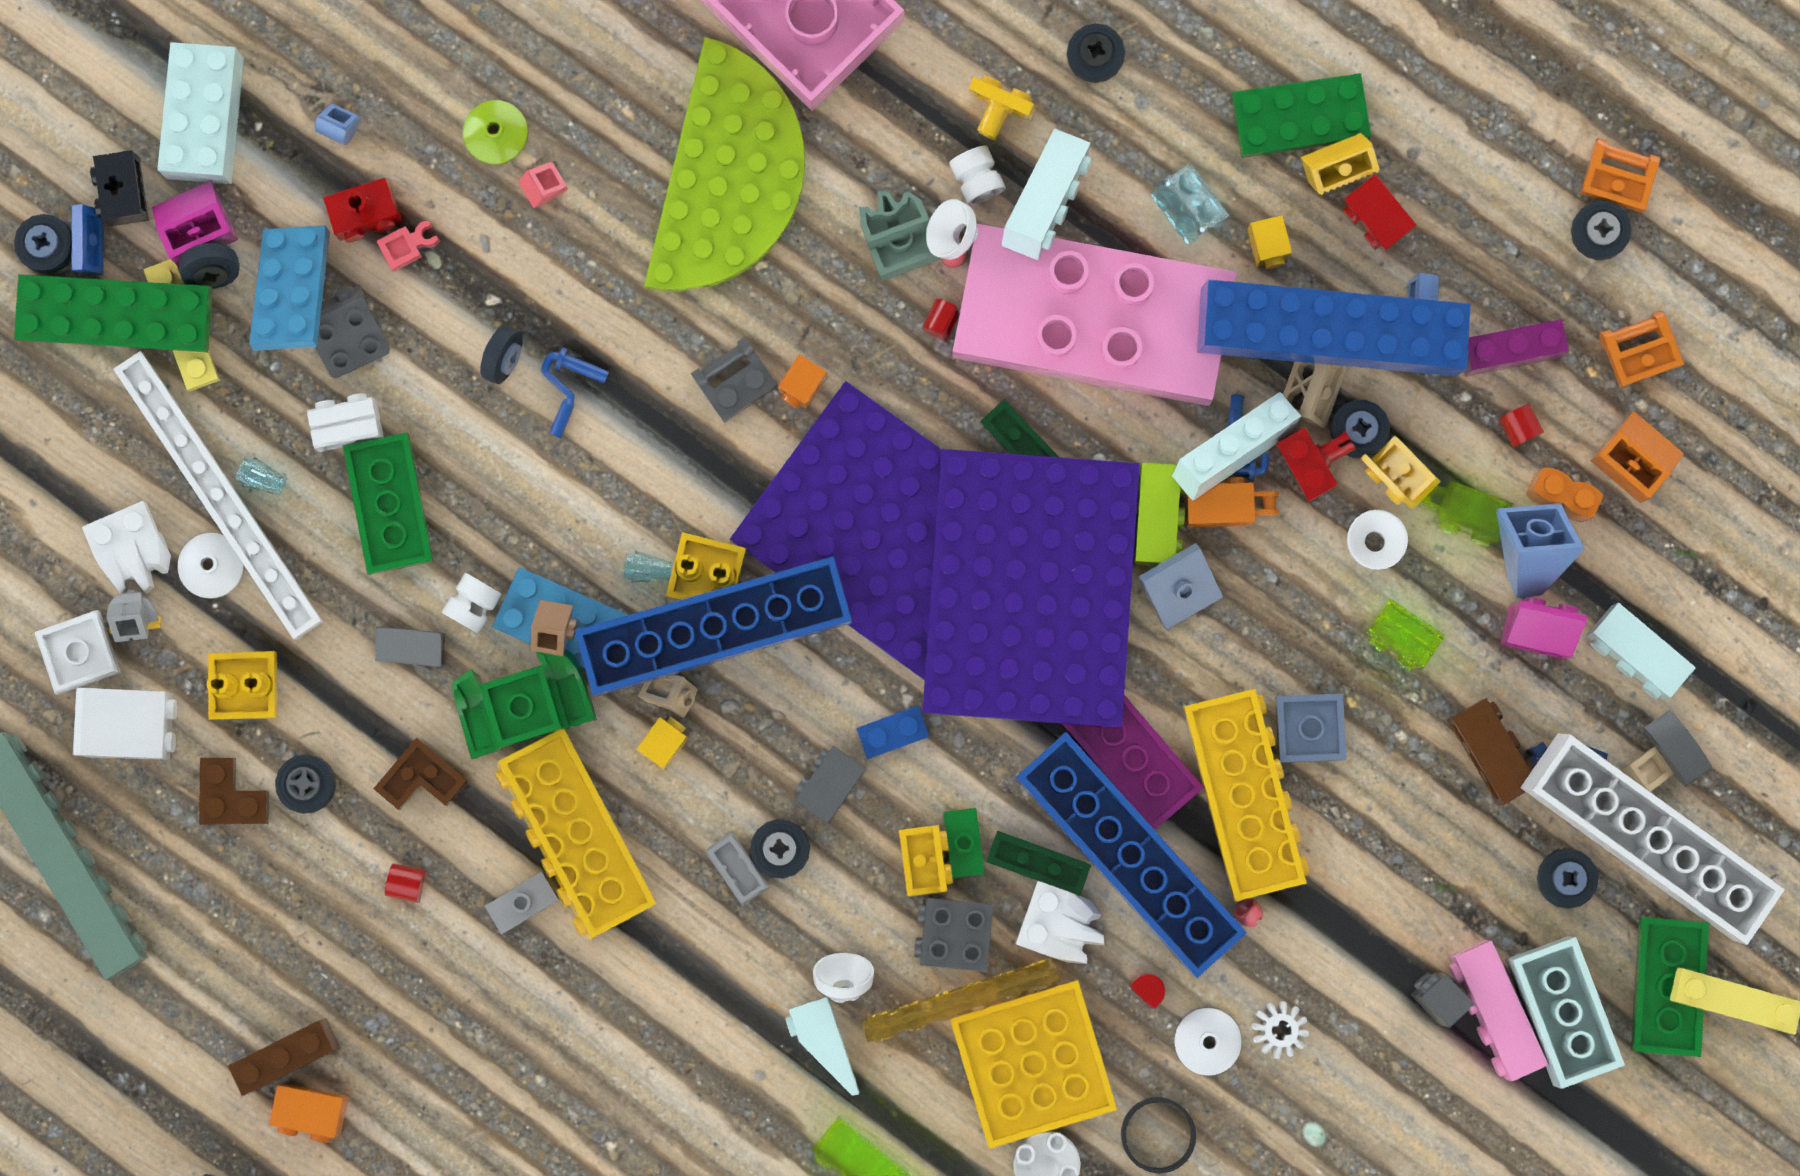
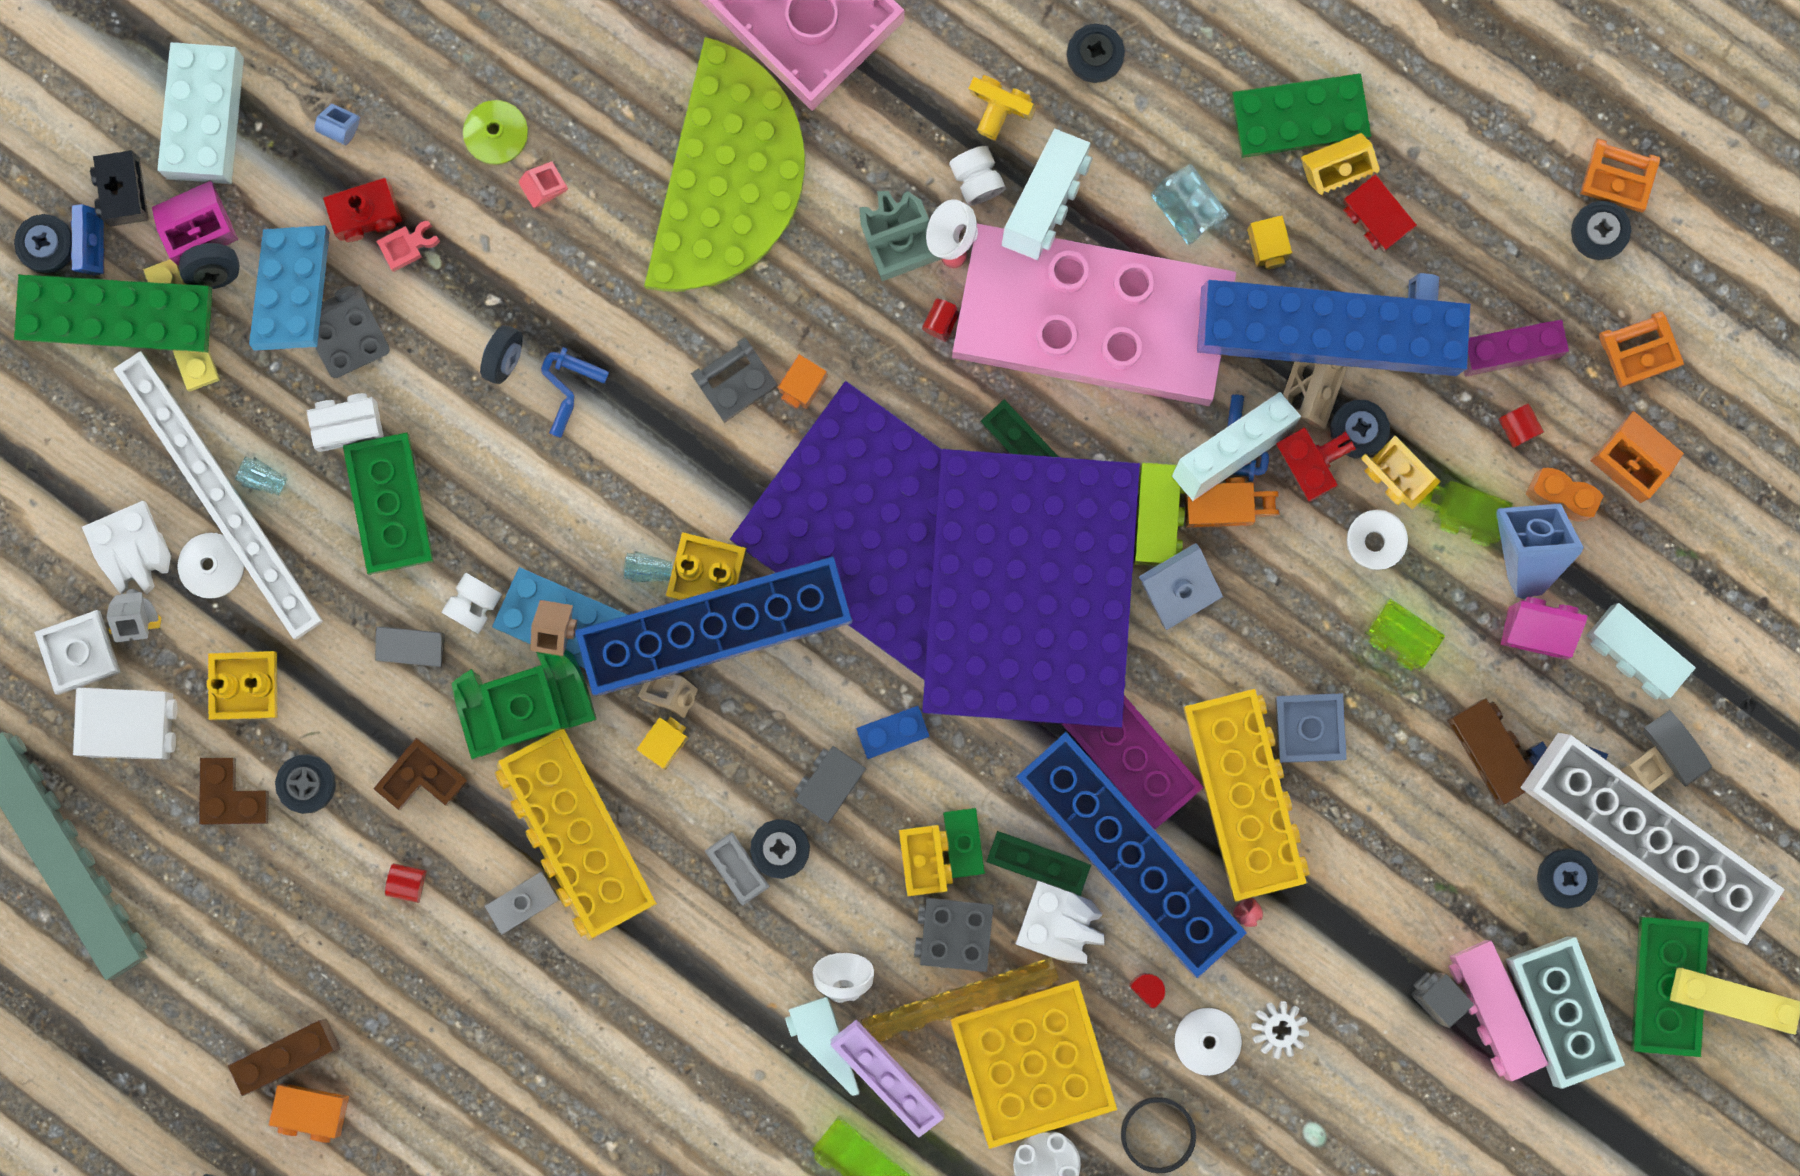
(887, 1078): none -> lavender plate

